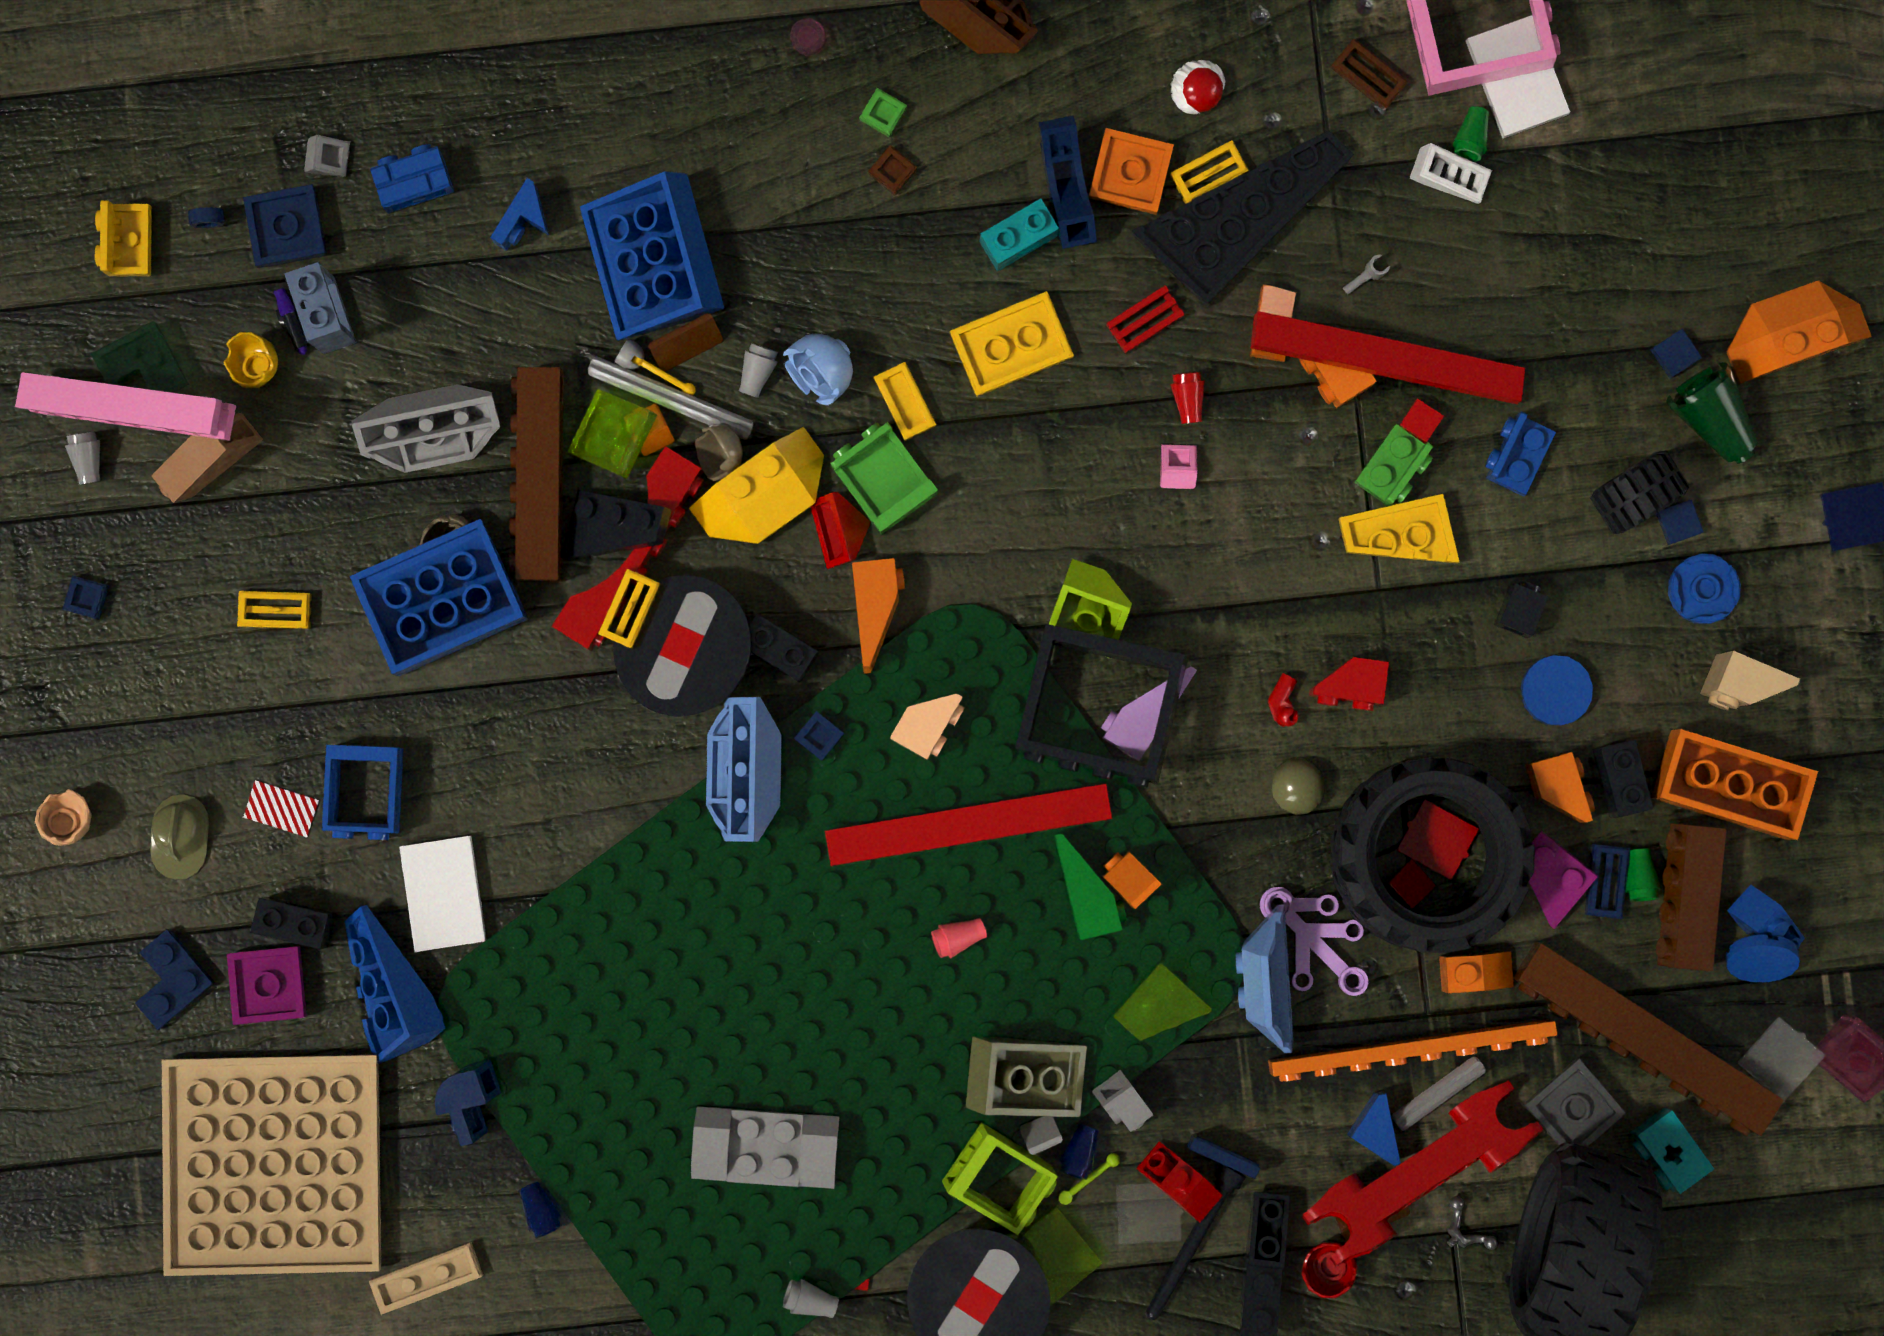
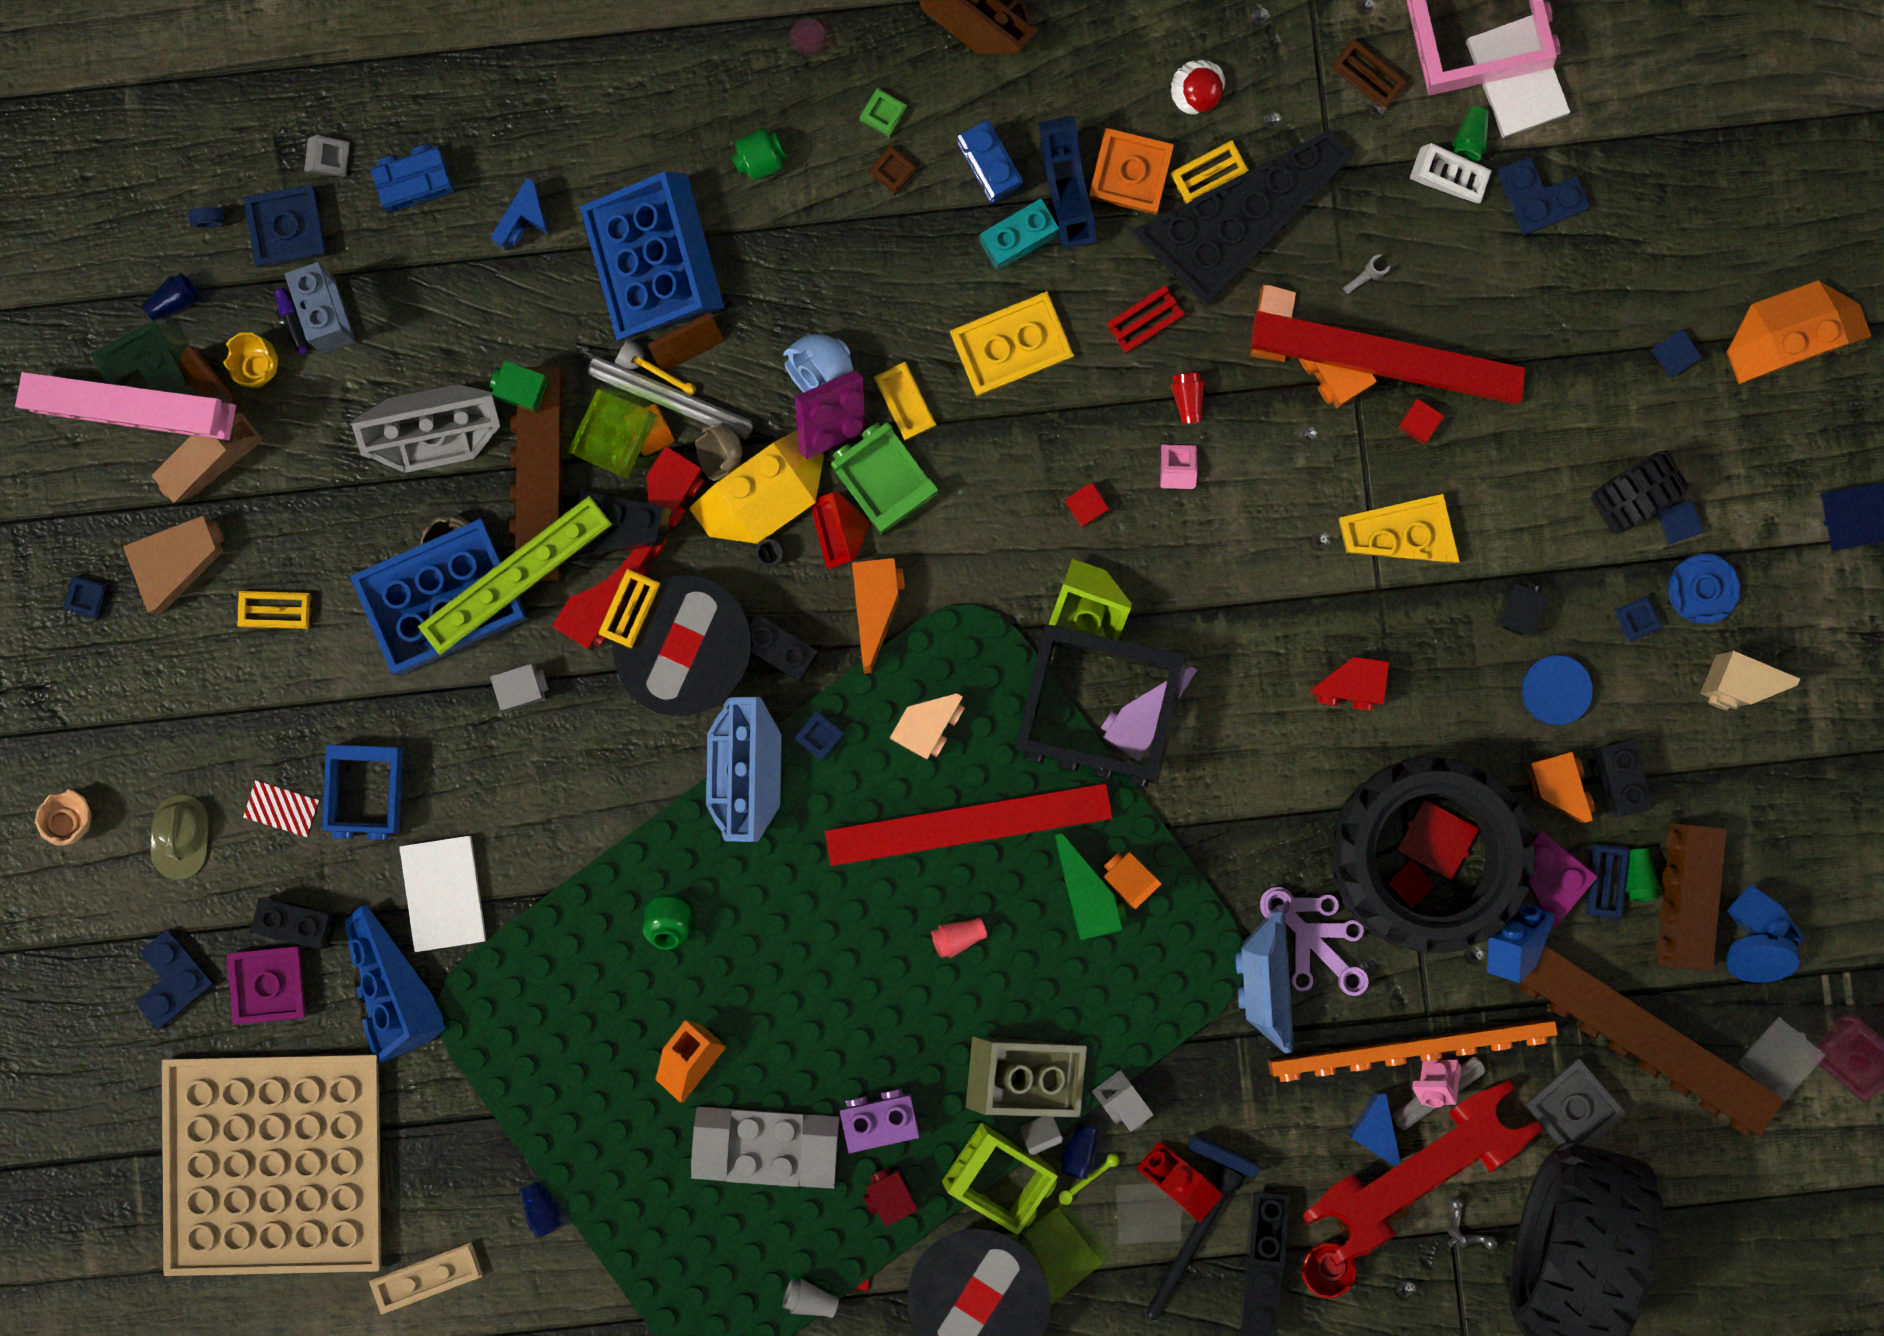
(85, 456): light grey cone -> none
(124, 239): yellow bracket -> none
(171, 296): none -> clear blue cone
(173, 560): none -> medium nougat slope
(204, 377): none -> reddish brown slope
(462, 1097): dark blue brick -> none
(514, 575): none -> lime tile
(518, 386): none -> green brick
(519, 687): none -> light grey brick
(666, 922): none -> green head
(687, 1059): none -> orange slope
(757, 368): light grey cone -> none
(759, 154): none -> green head
(764, 555): none -> black hinge
(830, 414): none -> magenta plate
(879, 1121): none -> medium lavender brick
(889, 1196): none -> dark red brick
(989, 162): none -> blue brick
(1086, 505): none -> red piece
(1159, 1005): clear neon green wing -> none
(1280, 704): red arm -> none
(1298, 786): olive hair -> none
(1394, 465): bright green bracket -> none
(1438, 1083): none -> bright pink bracket
(1476, 972): orange slope -> none
(1518, 946): none -> blue slope
(1520, 453): blue bracket -> none
(1535, 206): none -> dark blue plate
(1637, 619): none -> dark blue tile
(1688, 1162): teal brick -> none
(1716, 412): dark green cone -> none
(1734, 784): orange brick -> none

